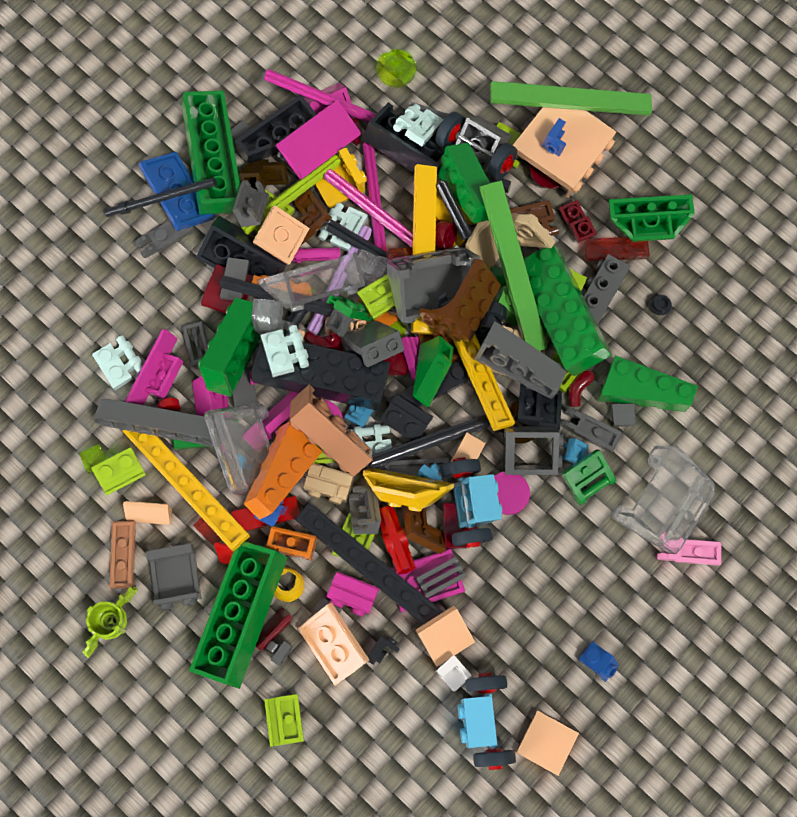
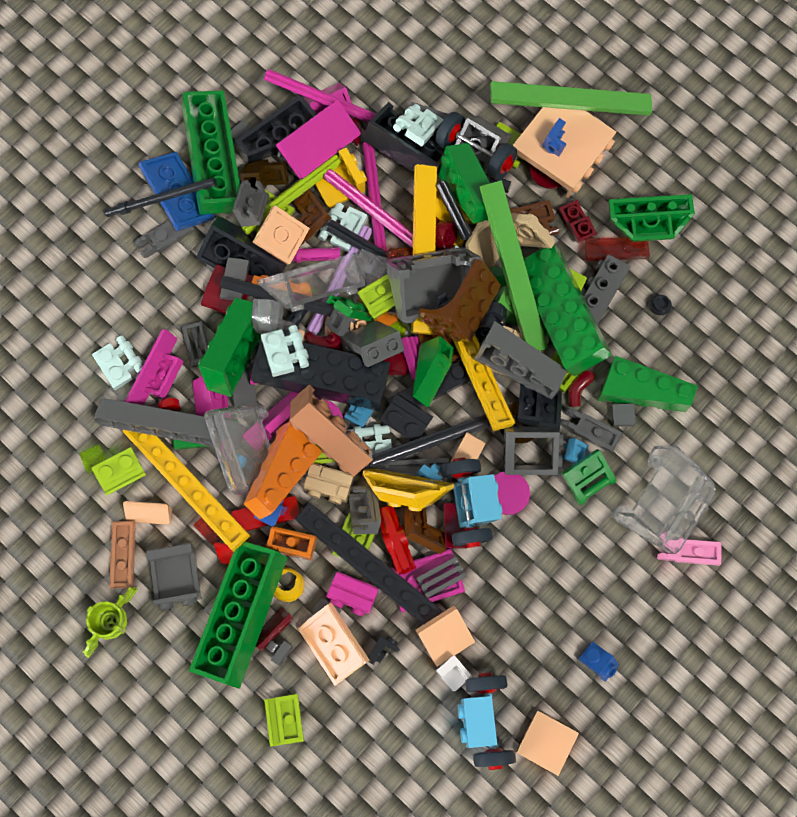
(396, 68): clear neon green tile -> none

